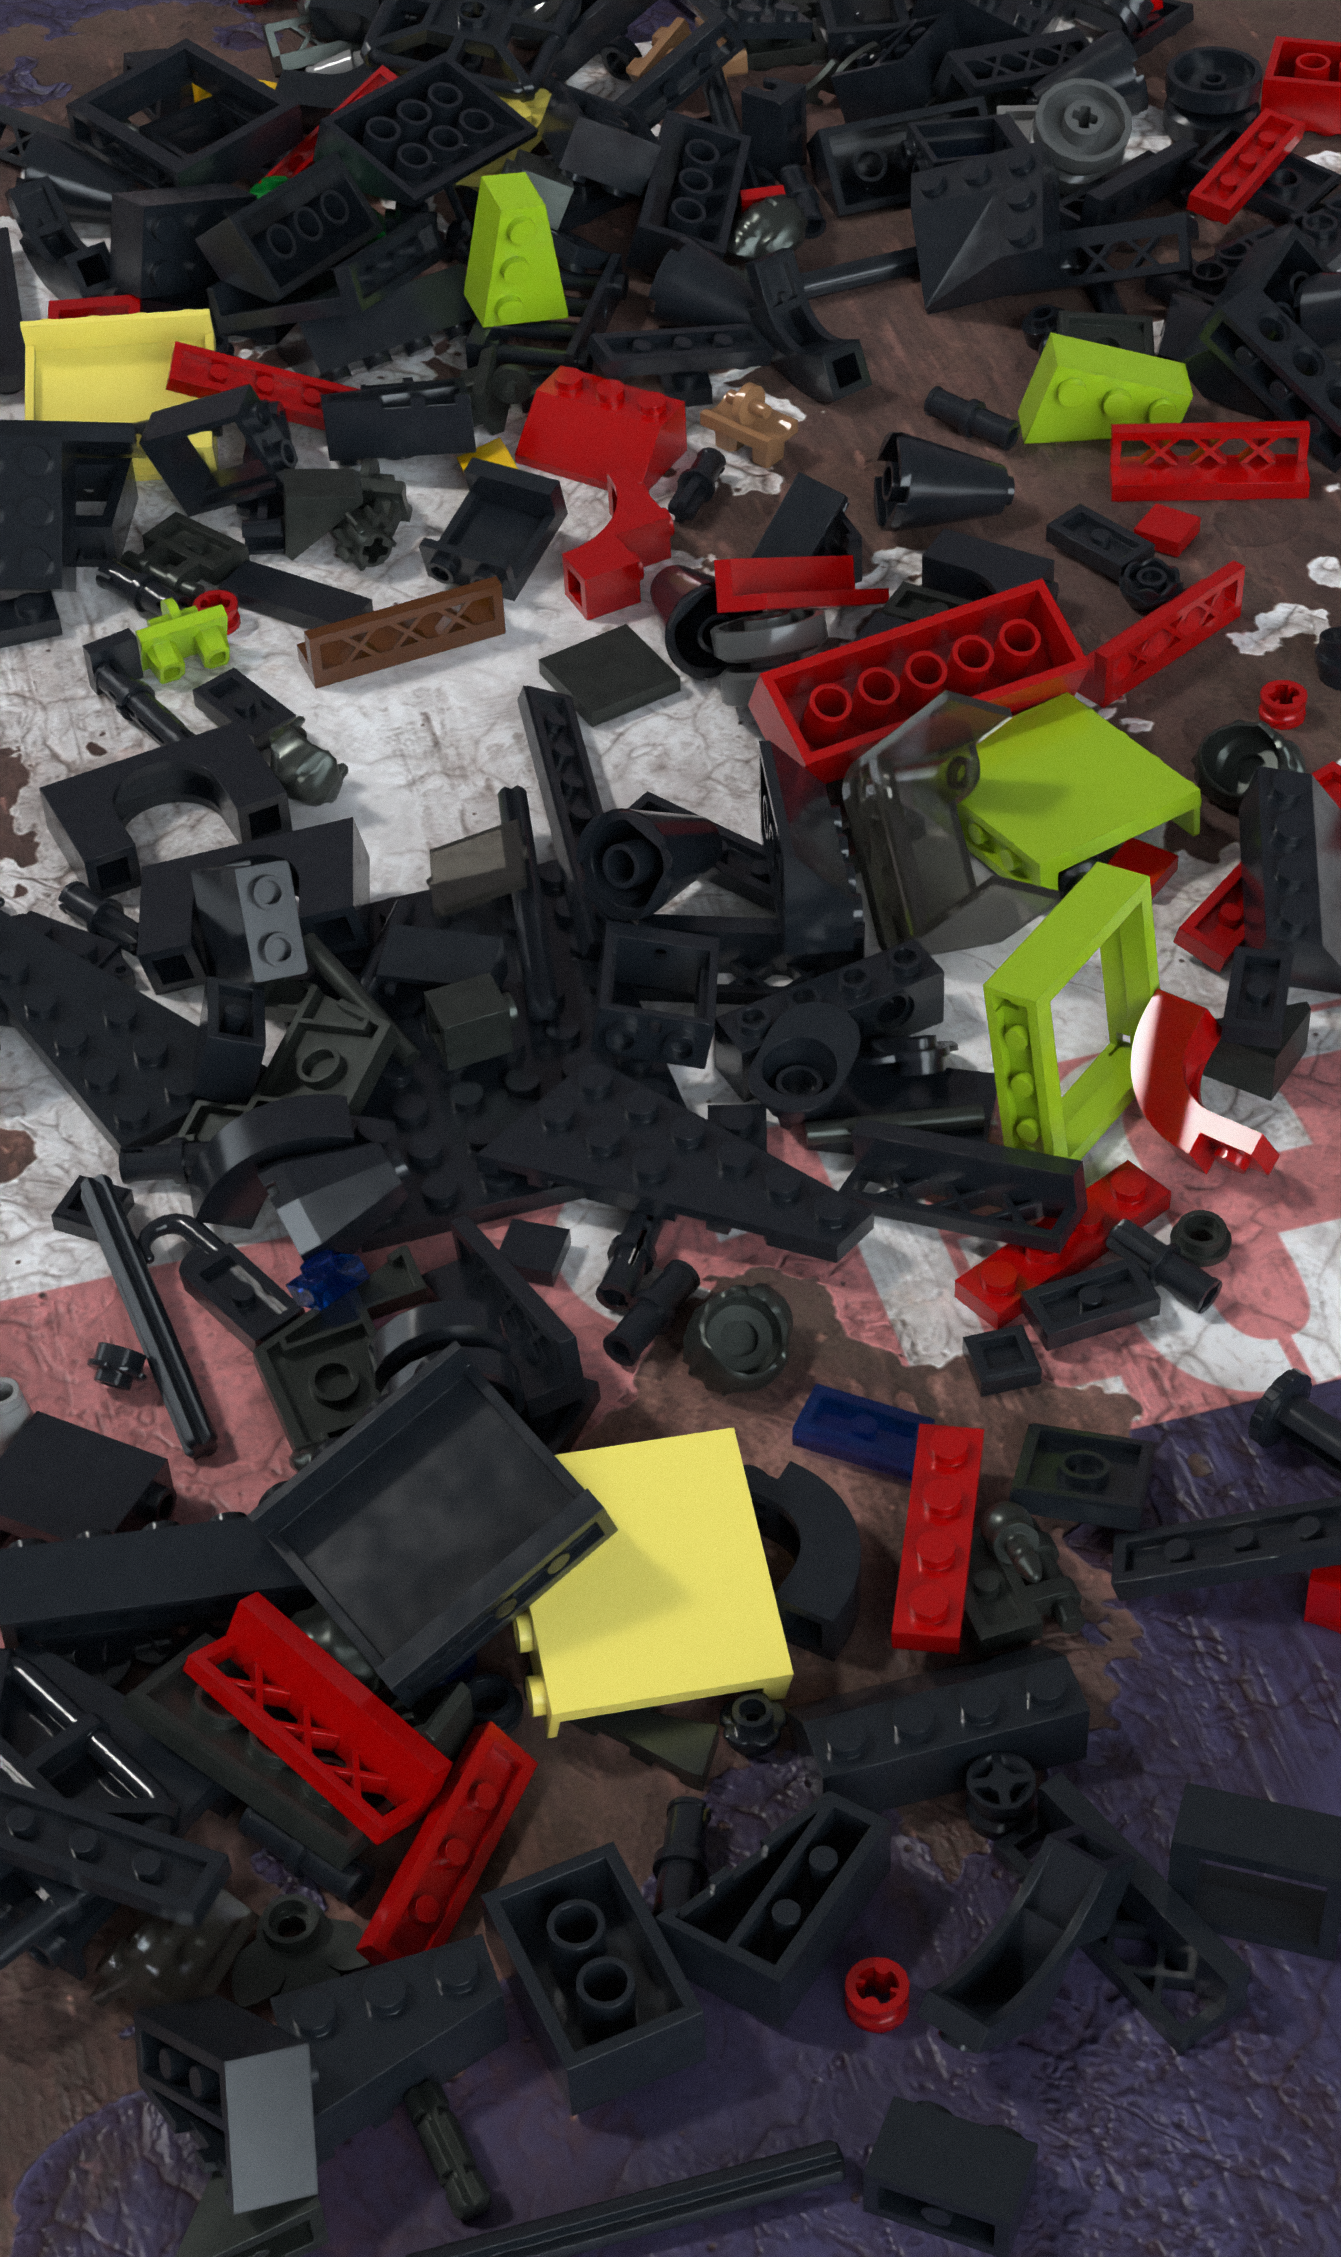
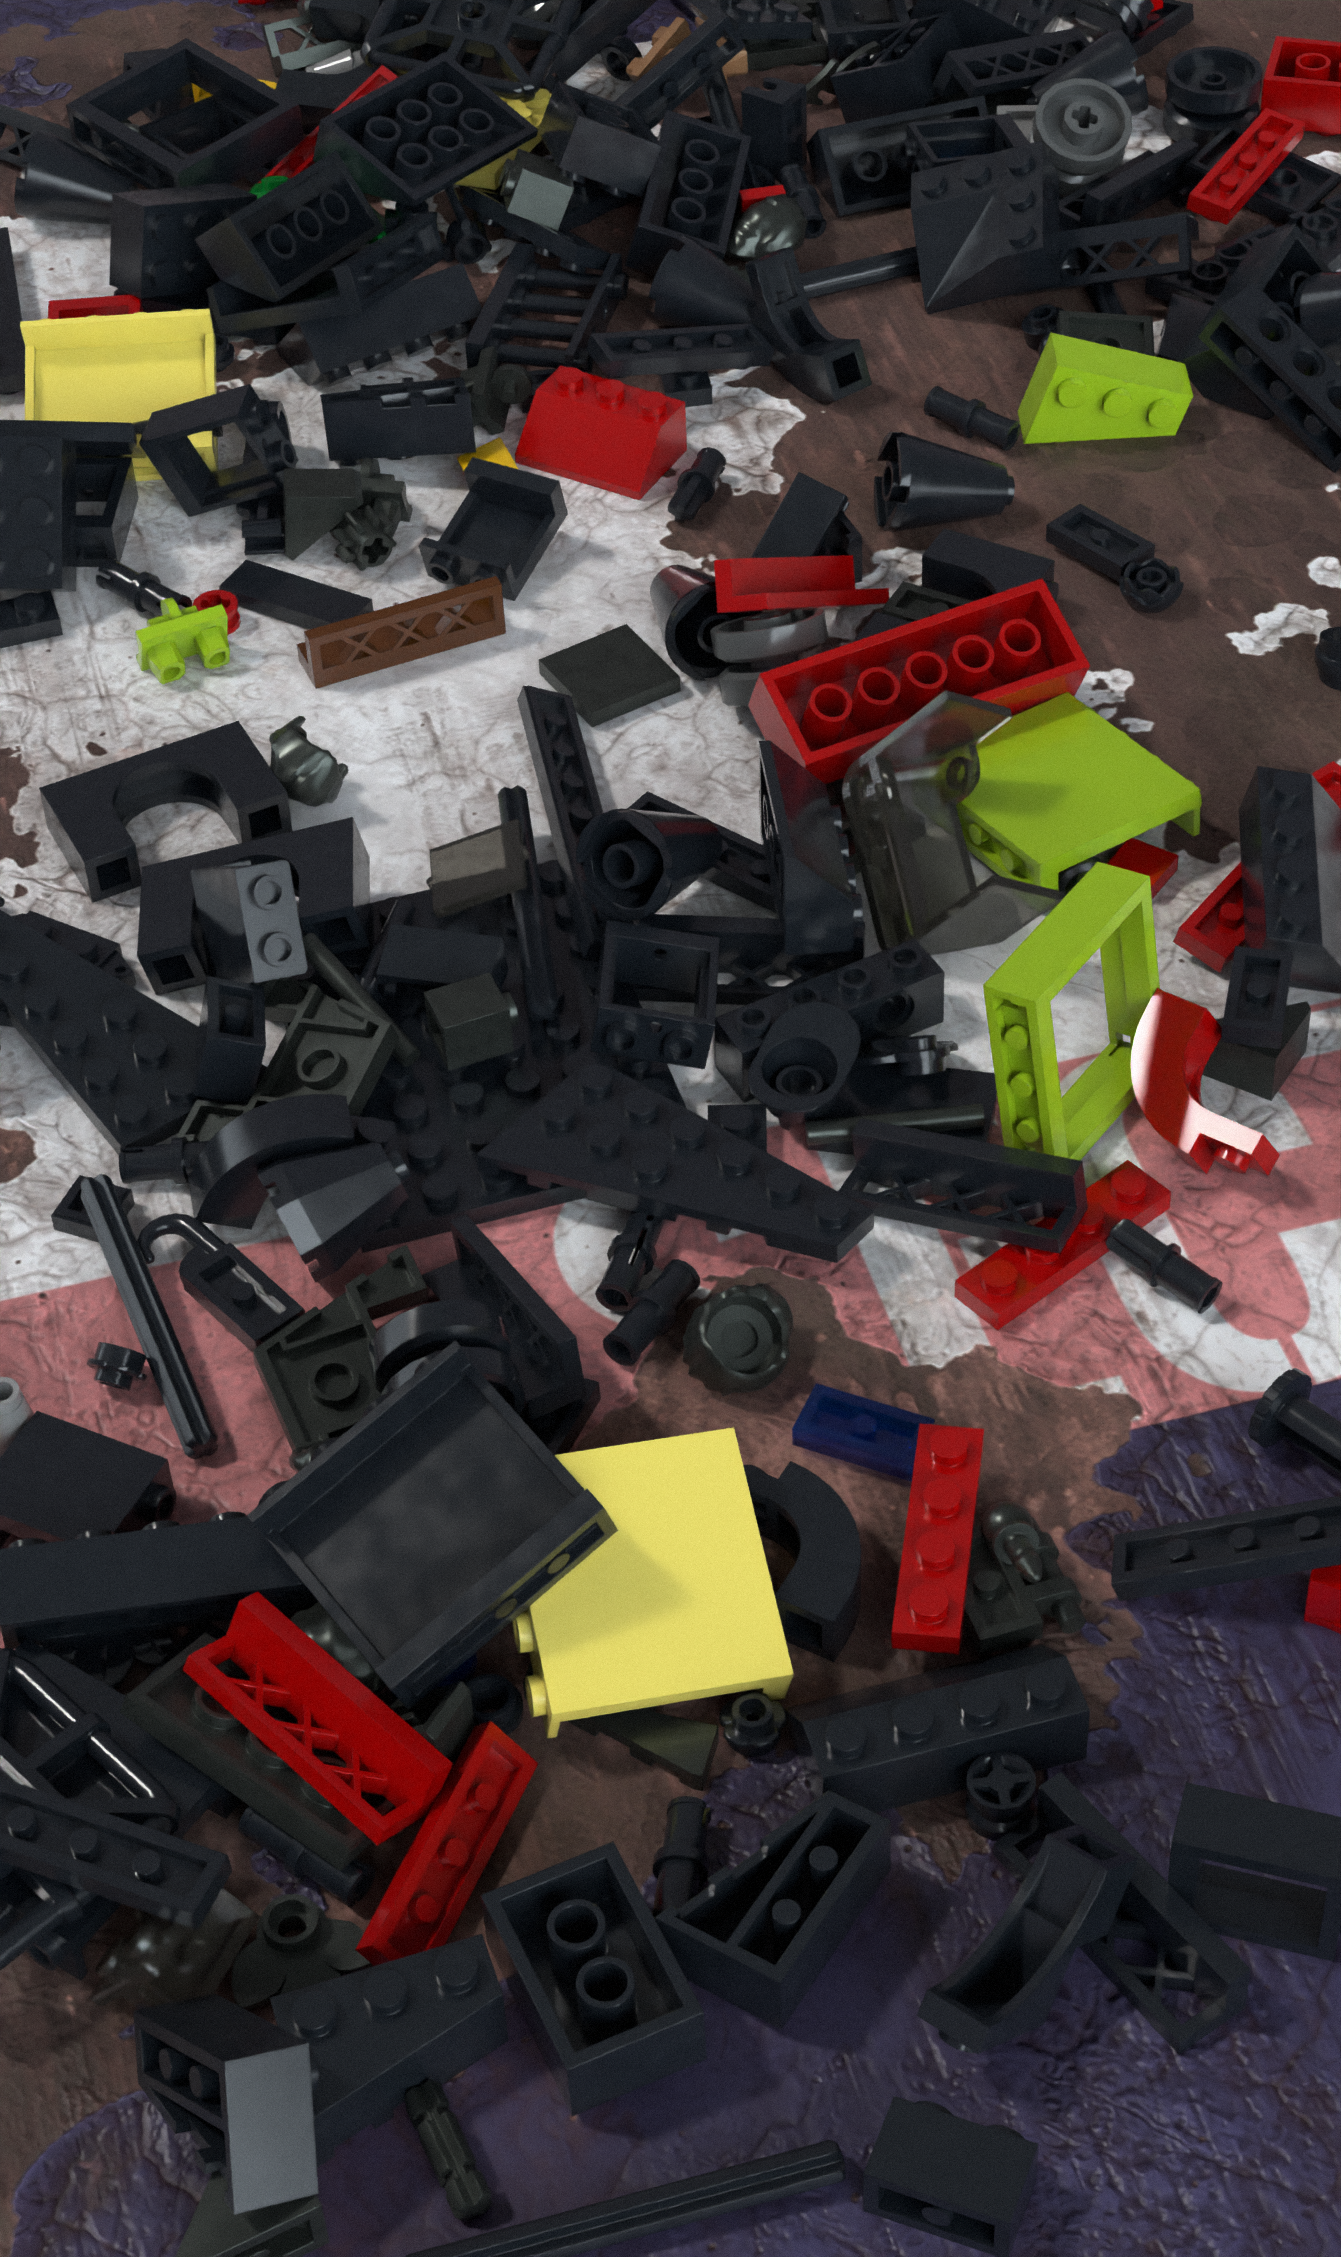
(52, 245): black arch -> none
(100, 915): black axle -> none
(117, 647): black tile -> none
(138, 703): black pin -> none
(193, 549): pearl dark grey plate -> none
(208, 372): red plate -> none
(237, 698): black plate -> none
(326, 1279): clear blue plate -> none
(512, 256): lime wedge -> none
(536, 1250): black tile -> none
(609, 567): red arch -> none
(746, 420): medium nougat hips -> none
(885, 1977): red bush -> none
(1001, 1360): black tile -> none
(1083, 1476): black tile -> none
(1090, 1303): black plate -> none
(1164, 635): red fence -> none
(1168, 529): red tile -> none
(1202, 1238): pearl dark grey plate -> none
(1208, 471): red fence -> none
(1231, 755): pearl dark grey hair -> none
(1283, 704): red bush -> none

